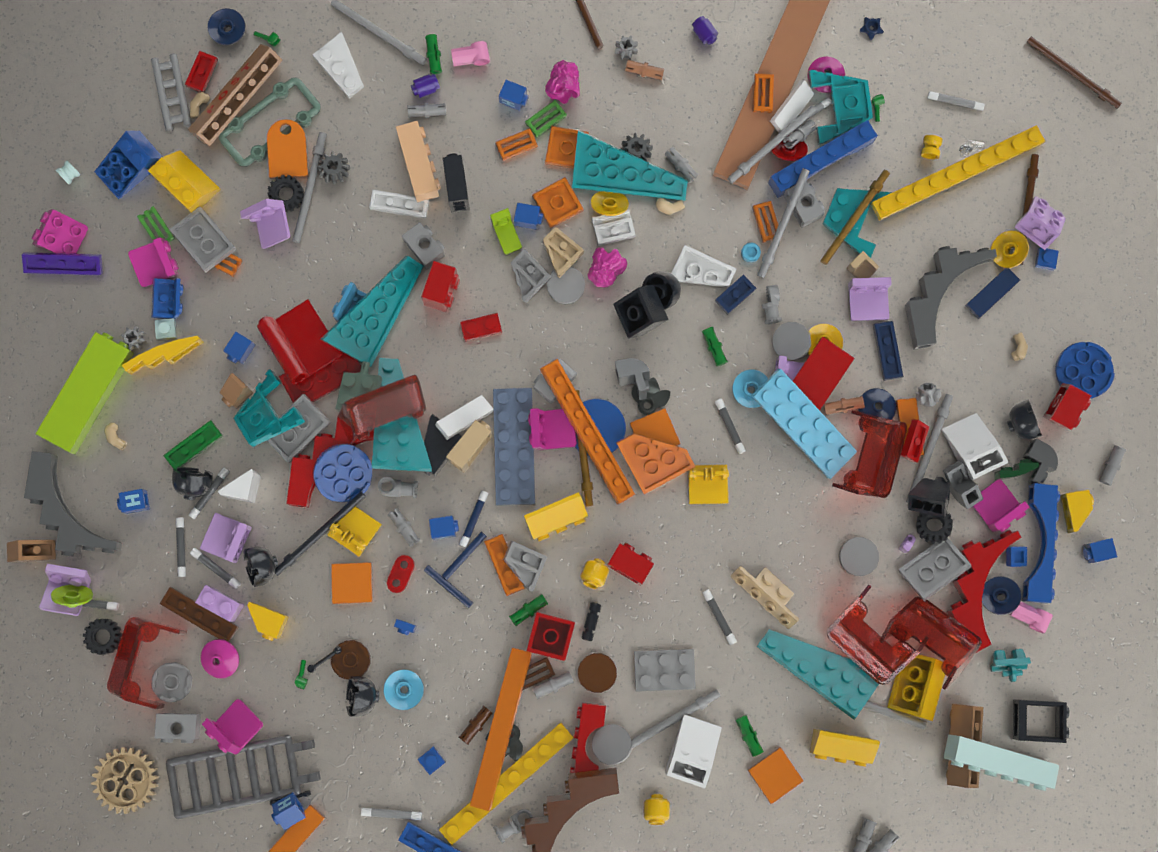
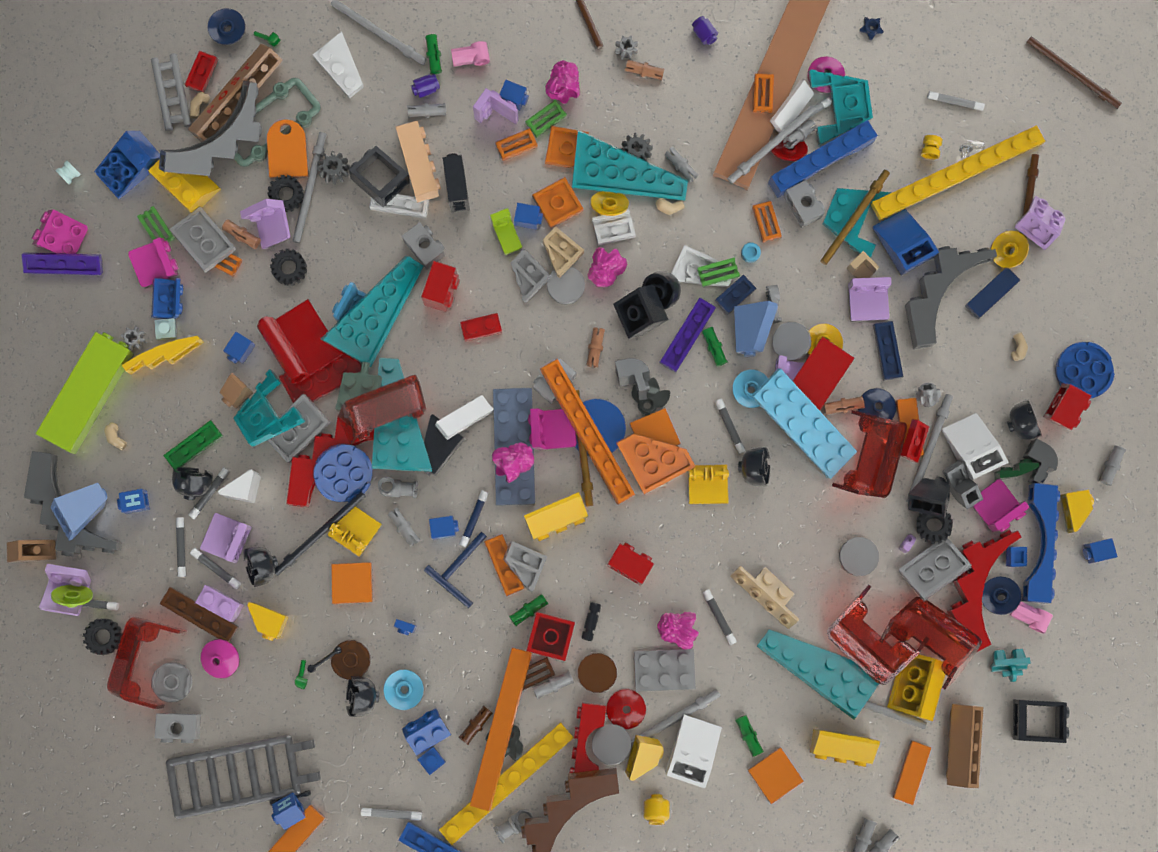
(78, 508): none -> medium blue slope
(140, 789): tan gear -> none
(222, 144): none -> arch
(234, 727): dark pink bracket -> none
(241, 234): none -> nougat pin
(284, 256): none -> black tyre
(391, 189): none -> black window
(401, 574): red plate -> none
(425, 731): none -> bracket
(470, 445): tan window -> none
(493, 100): none -> lavender bracket
(513, 460): none -> dark pink hair
(594, 573): yellow head -> none
(595, 347): none -> nougat pin
(626, 698): none -> red dish
(643, 756): none -> yellow slope
(678, 629): none -> dark pink hair
(687, 335): none -> dark purple plate
(715, 265): none -> bright green tile
(753, 326): none -> medium blue slope
(755, 466): none -> black cylinder
(769, 257): light grey bar -> none
(876, 101): green hand -> none
(905, 241): none -> blue slope
(912, 772): none -> orange tile
(1001, 761): light aqua brick -> none
(1046, 258): blue plate -> none

